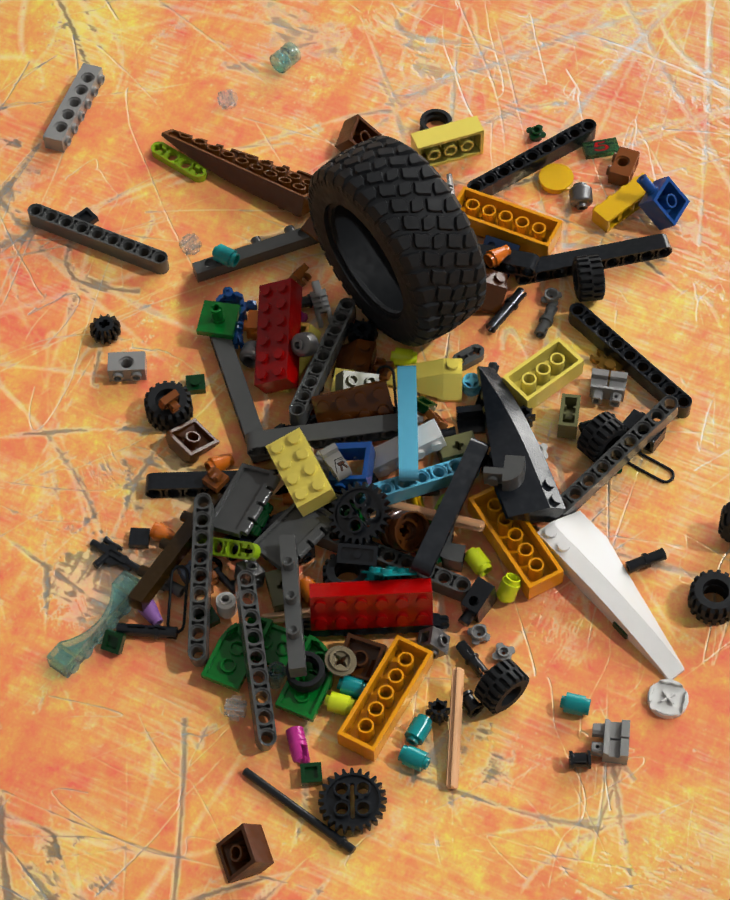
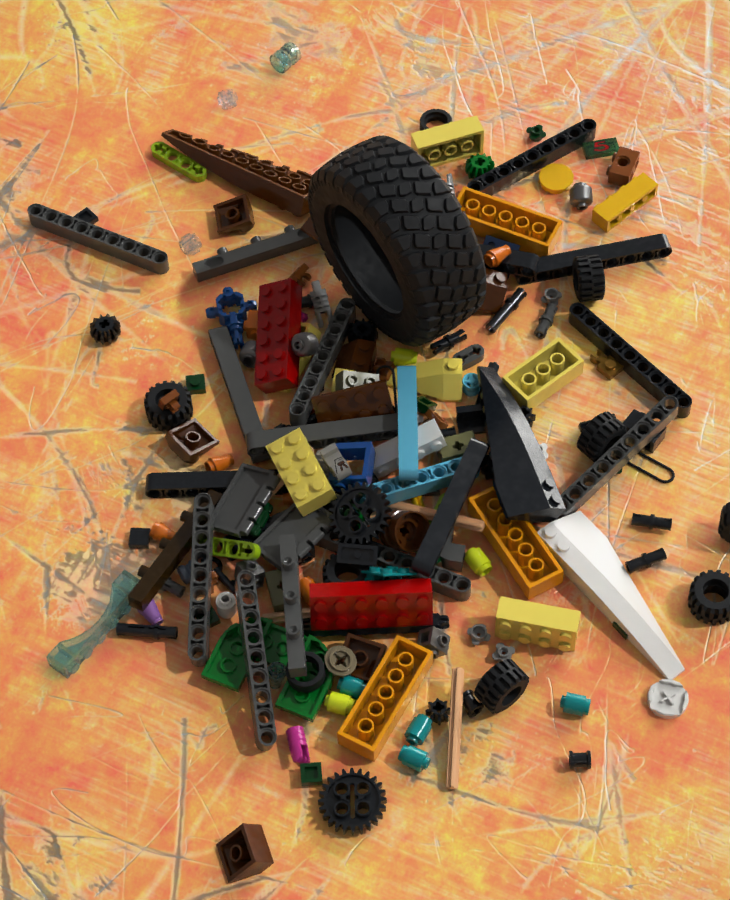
(73, 108): light grey brick -> none
(112, 556): black piece -> none
(113, 641): dark green plate -> none
(127, 366): light grey brick -> none
(185, 597): black piece -> none
(215, 479): dark orange tile -> none
(218, 319): green tile -> none
(226, 255): teal brick -> none
(234, 215): none -> reddish brown slope
(235, 708): clear gear -> none
(340, 840): black bar -> none
(355, 131): reddish brown slope -> none
(448, 341): none -> black pin
(471, 658): black axle -> none
(477, 602): black torso -> none
(478, 165): none -> green gear
(508, 587): neon yellow brick -> none
(510, 476): dark grey brick -> none
(537, 624): none -> light yellow brick
(568, 416): olive brick -> none
(613, 392): light grey hips -> none
(615, 741): light grey hips -> none
(651, 521): none -> black pin
(662, 201): blue brick -> none

